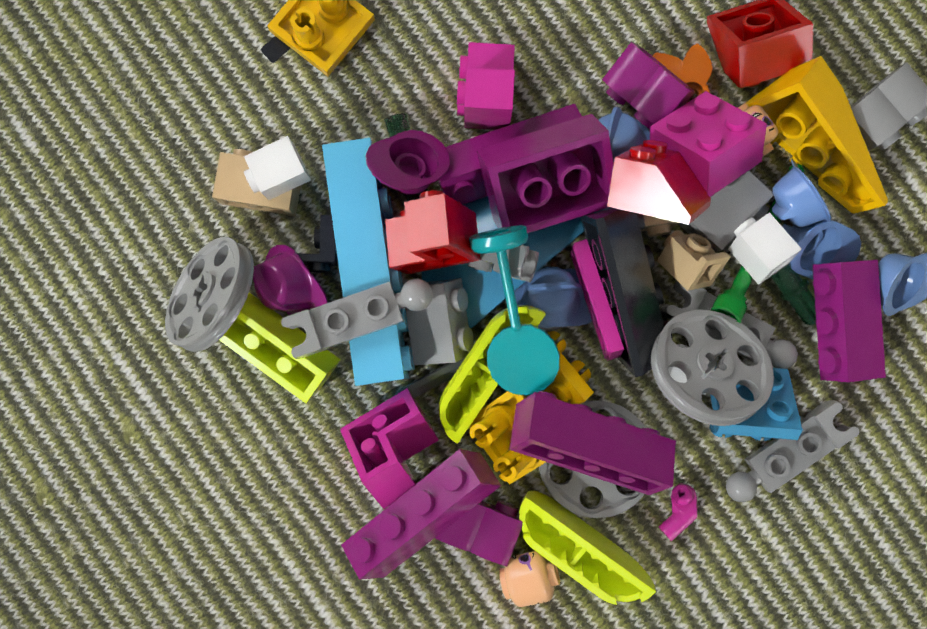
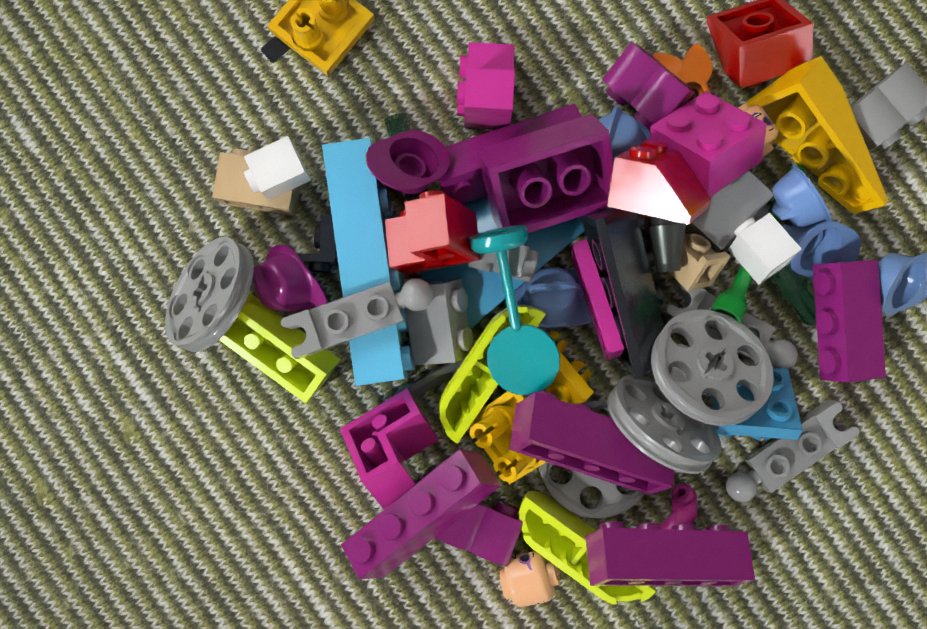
(661, 428): none -> light grey wedge
(666, 243): none -> pearl dark grey cone
(668, 556): none -> magenta brick

